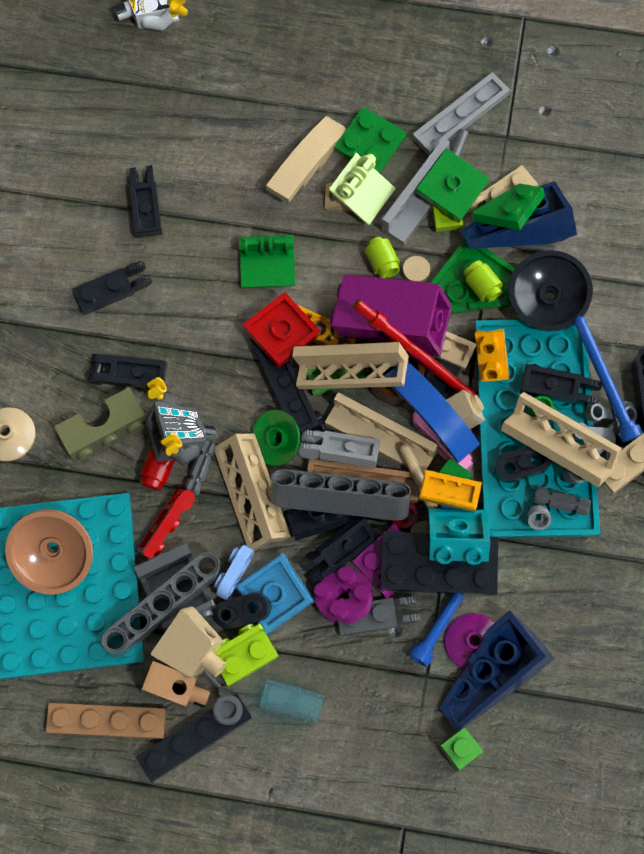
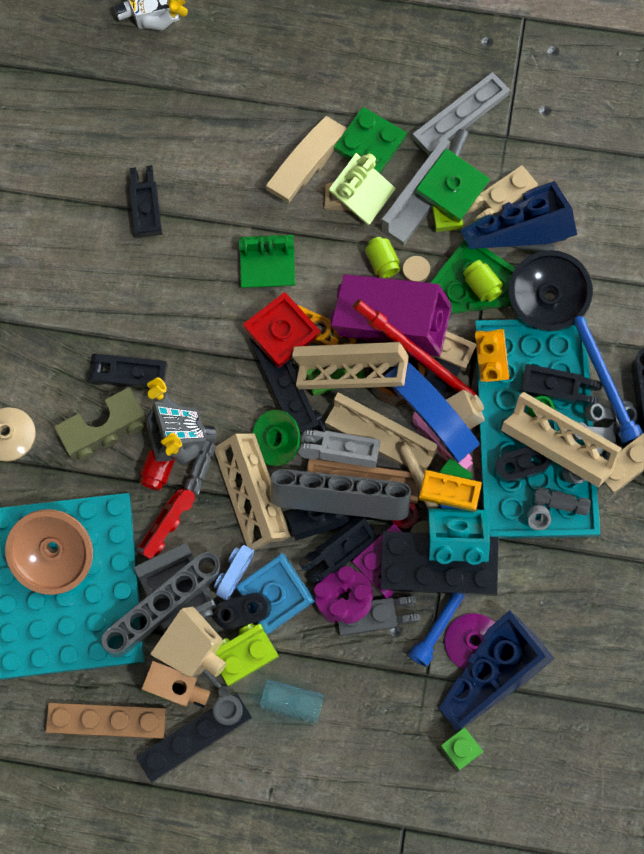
(111, 287): black hinge -> none
(511, 207): green wing -> none

